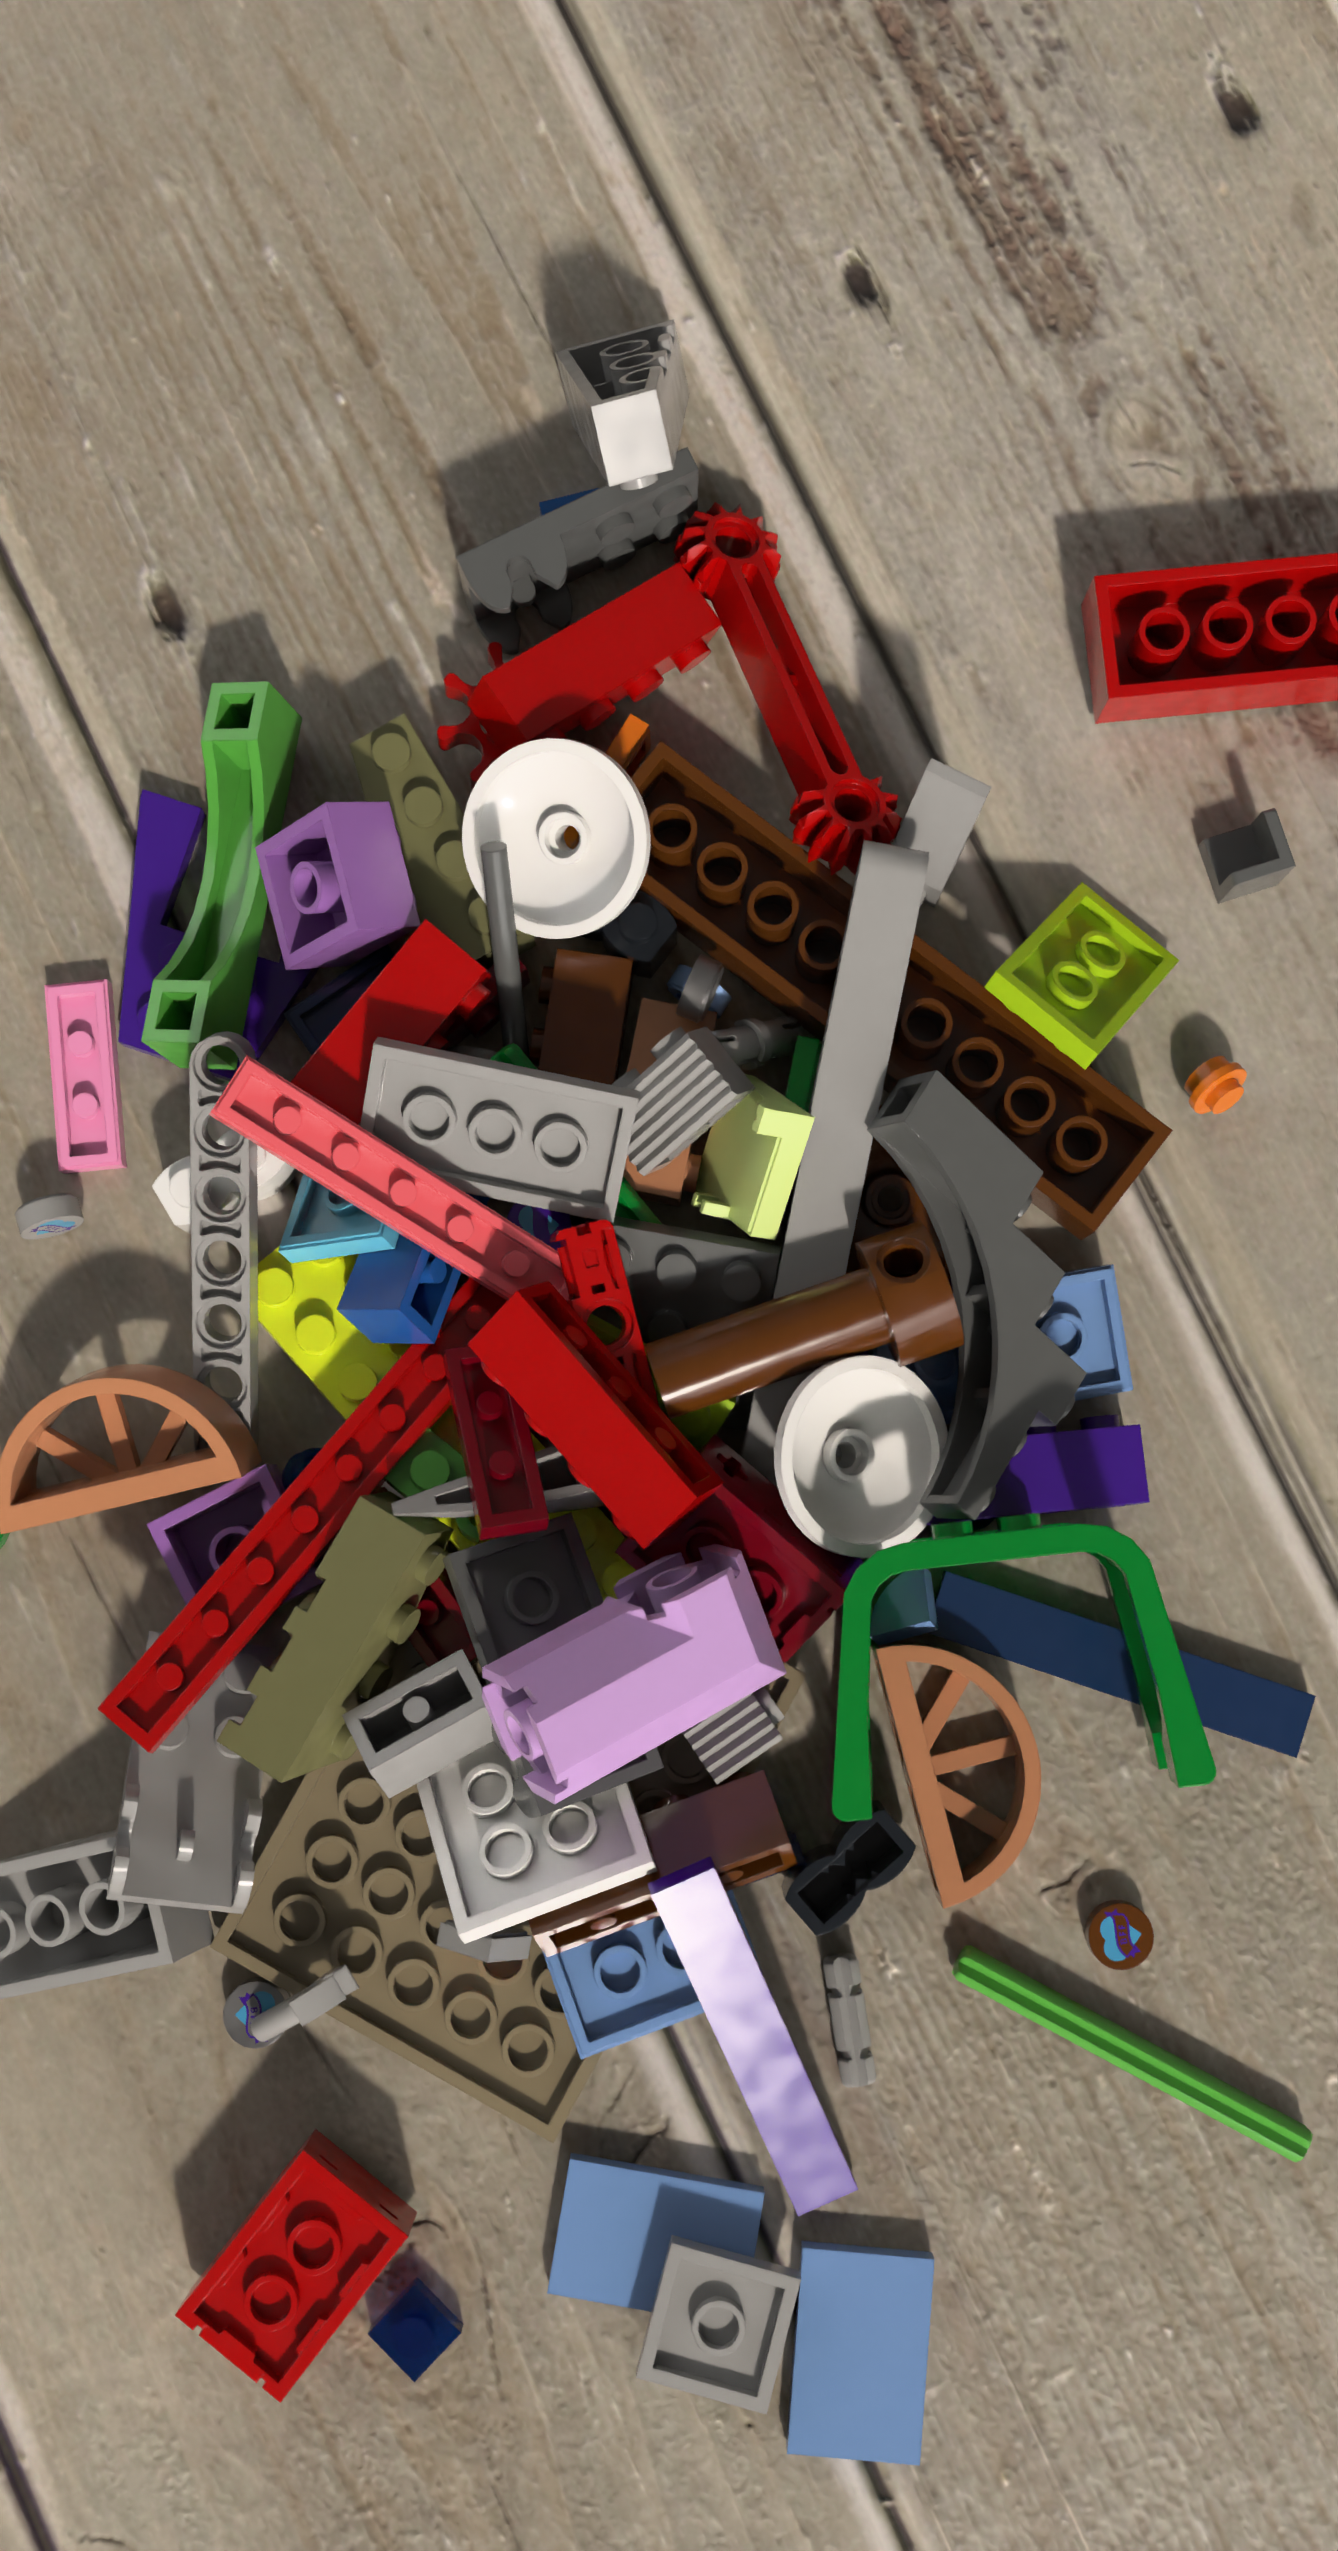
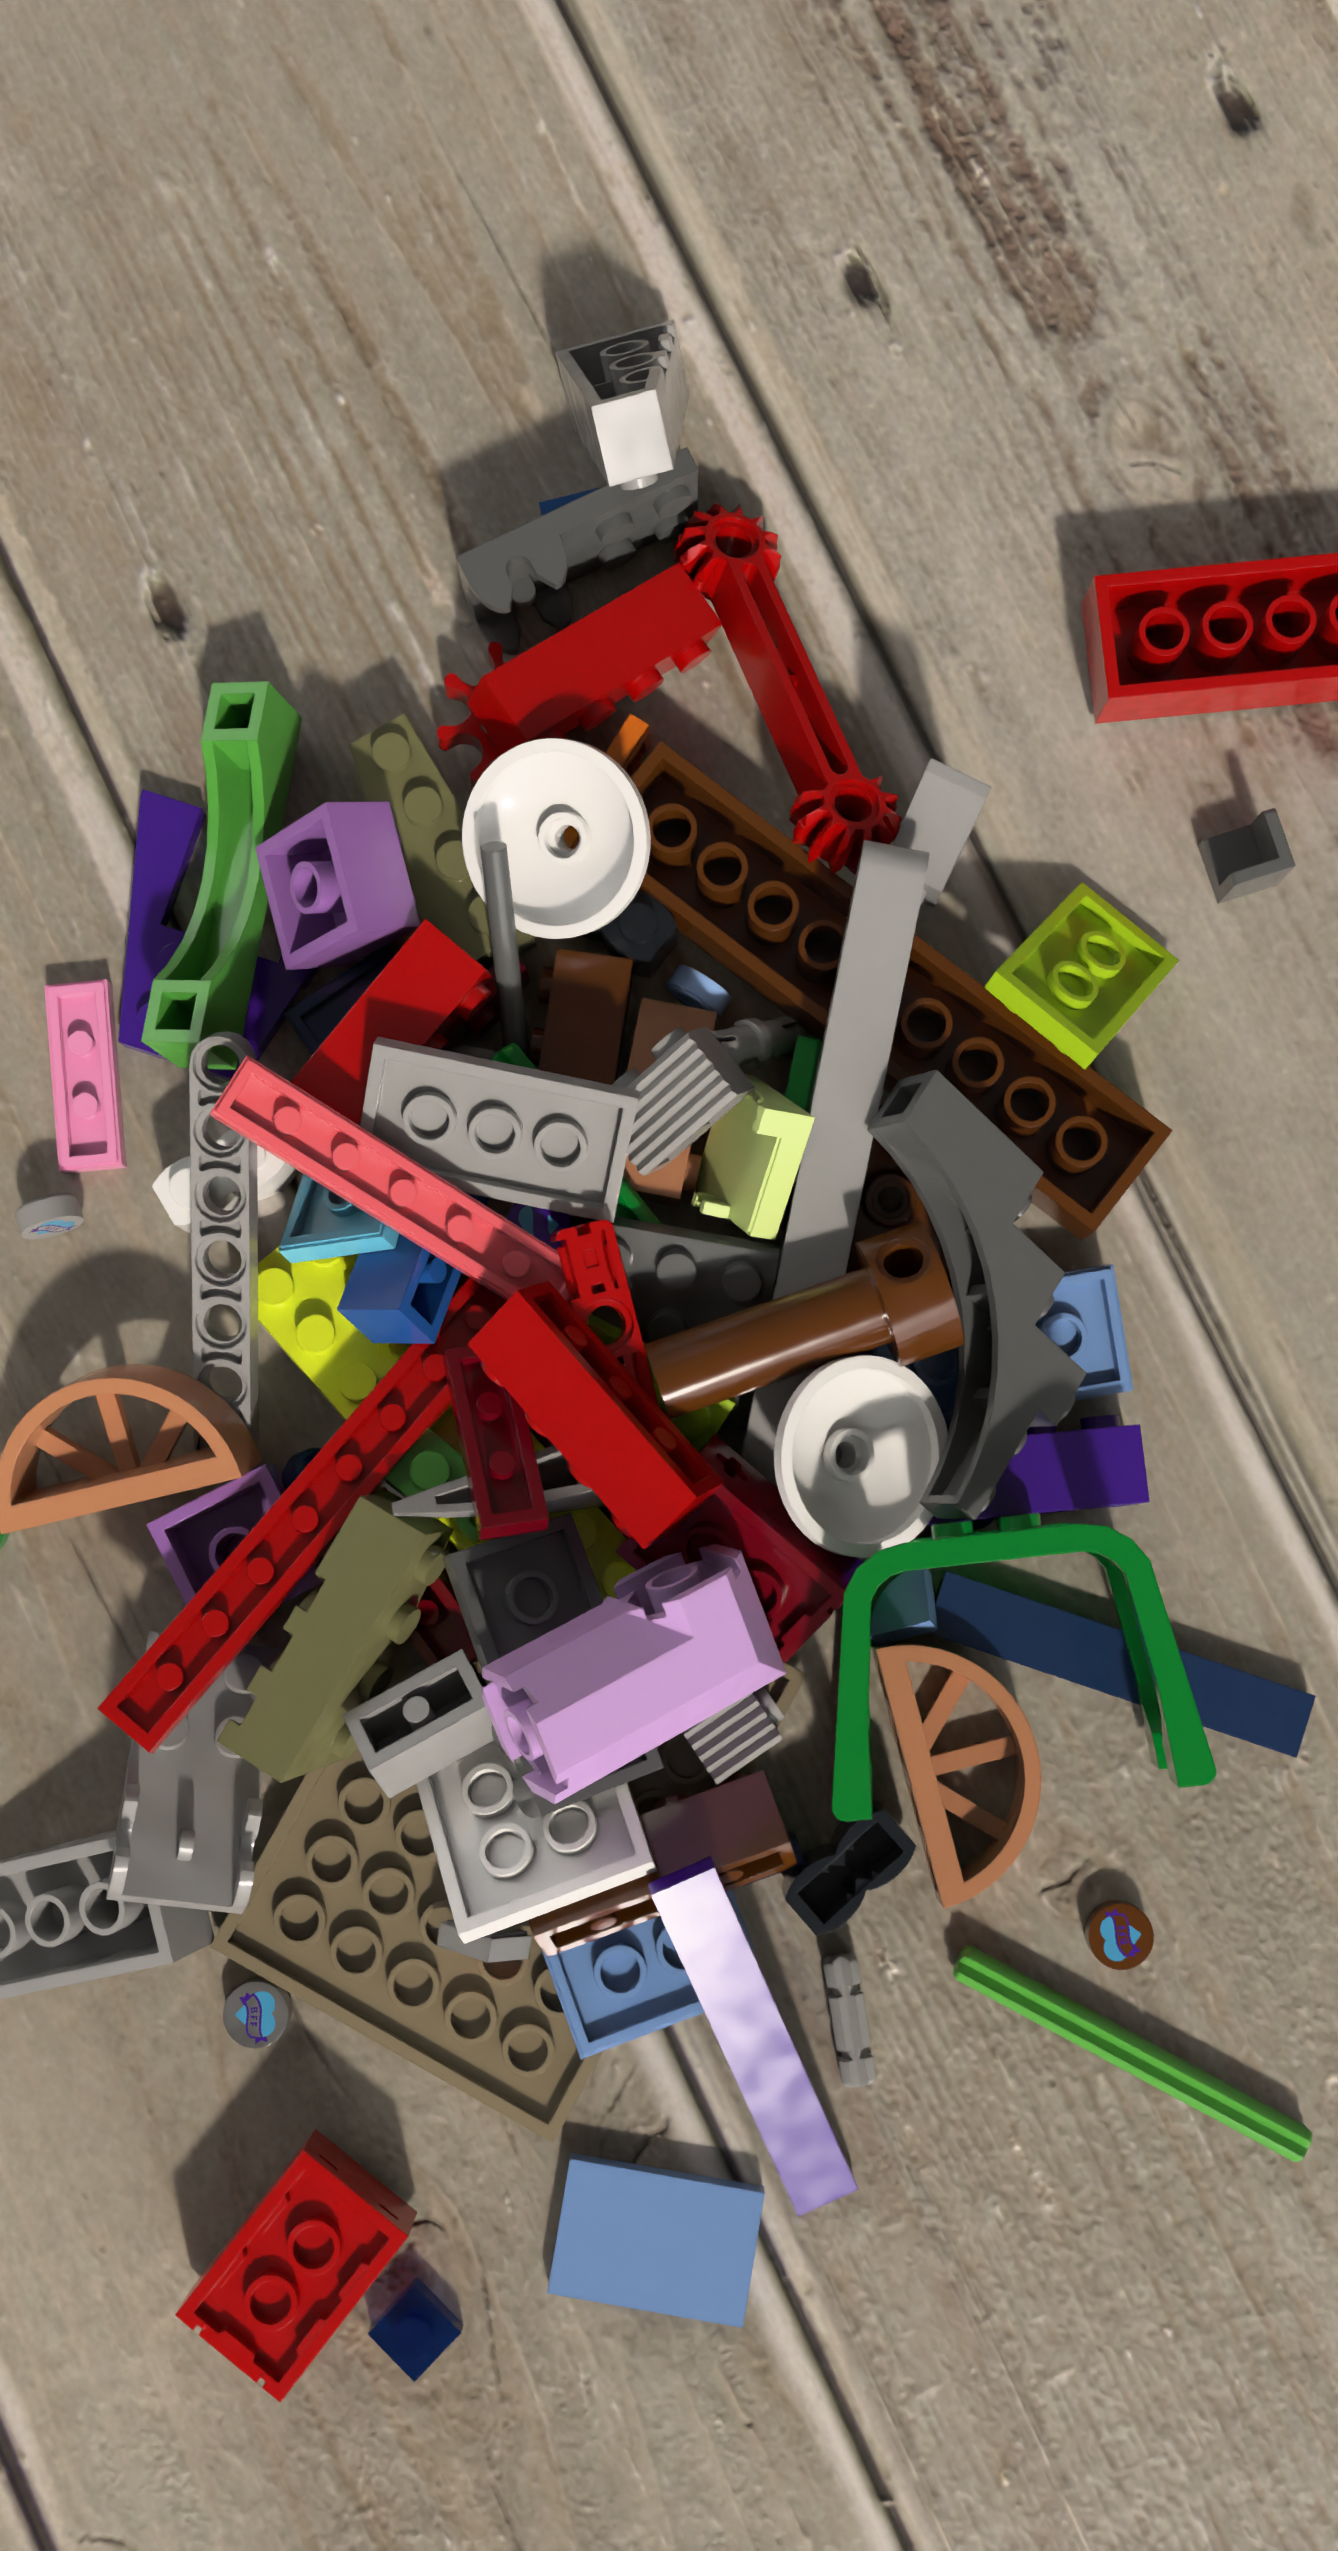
(305, 2005): light grey bar -> none
(700, 988): flat silver tile -> none
(718, 2324): light grey plate -> none
(860, 2353): medium blue tile -> none
(1215, 1085): orange plate -> none

